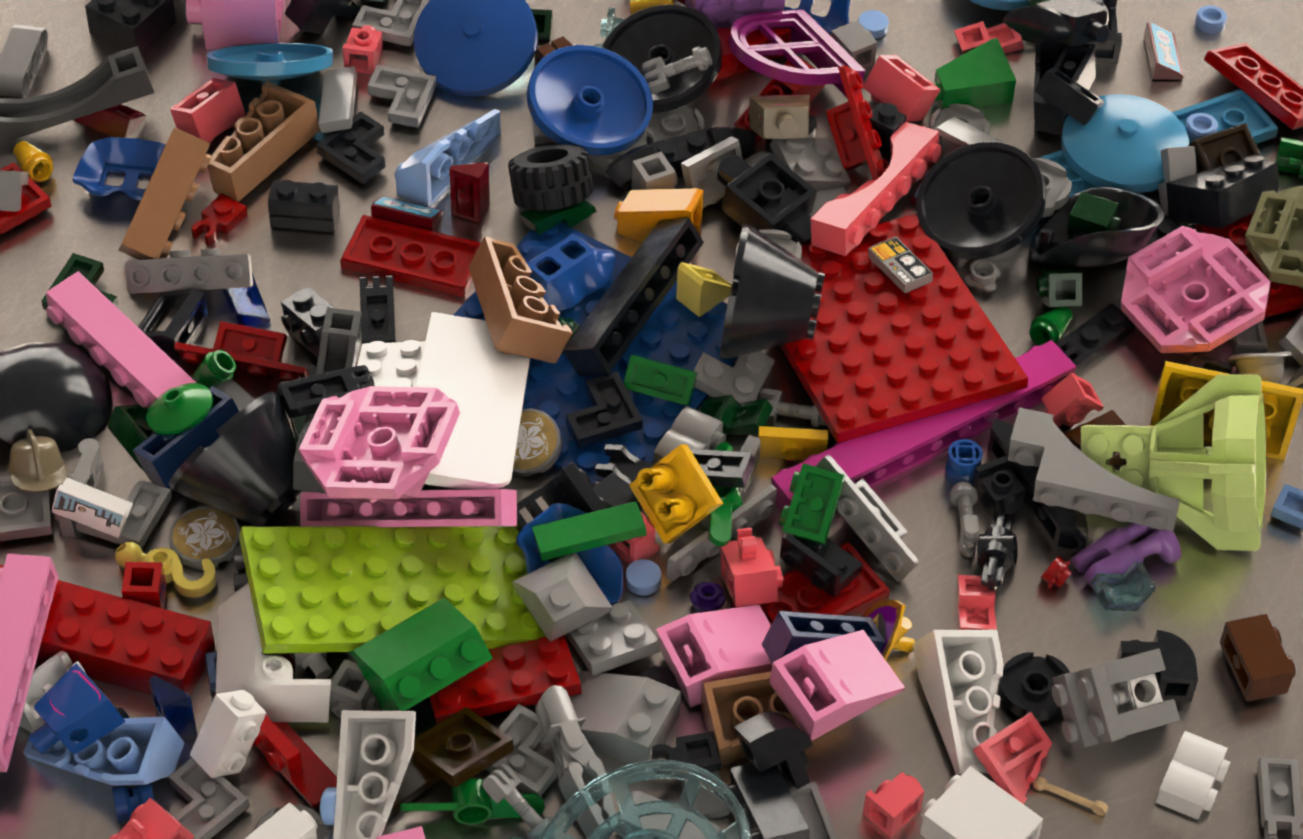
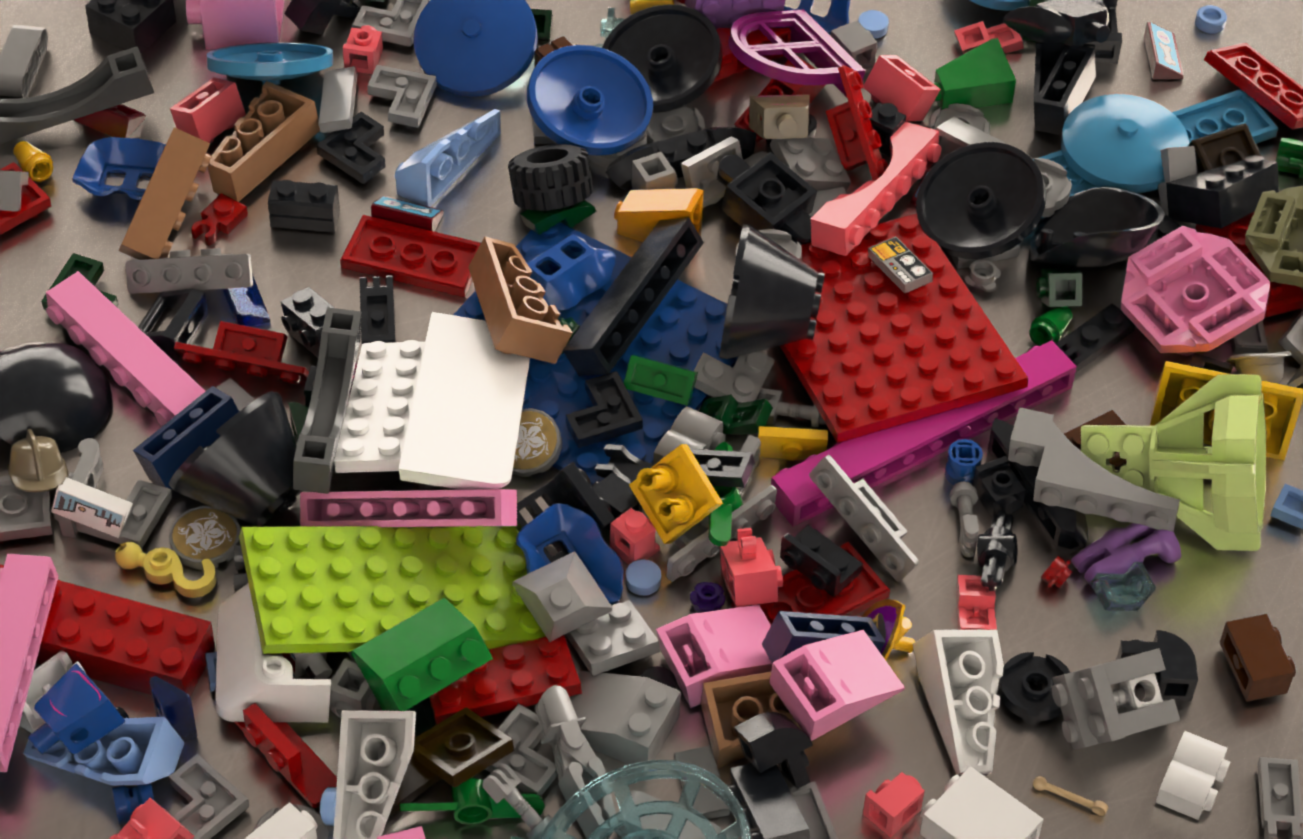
(130, 427): dark green slope -> none
(145, 583): red brick -> none
(179, 408): green dish -> none
(215, 369): green cone -> none
(228, 733): white brick -> none
(305, 394): black hinge -> none
(378, 441): bright pink piece -> none
(470, 191): dark red slope -> none
(589, 531): green tile -> none
(658, 73): light grey hinge -> none
(692, 749): black plate -> none
(700, 288): light yellow slope -> none
(812, 503): green bracket -> none
(1015, 755): coral wing -> none
(1068, 96): black slope -> none
(1071, 401): coral brick -> none
(1093, 215): dark green brick -> none
(1200, 125): light blue tile -> none

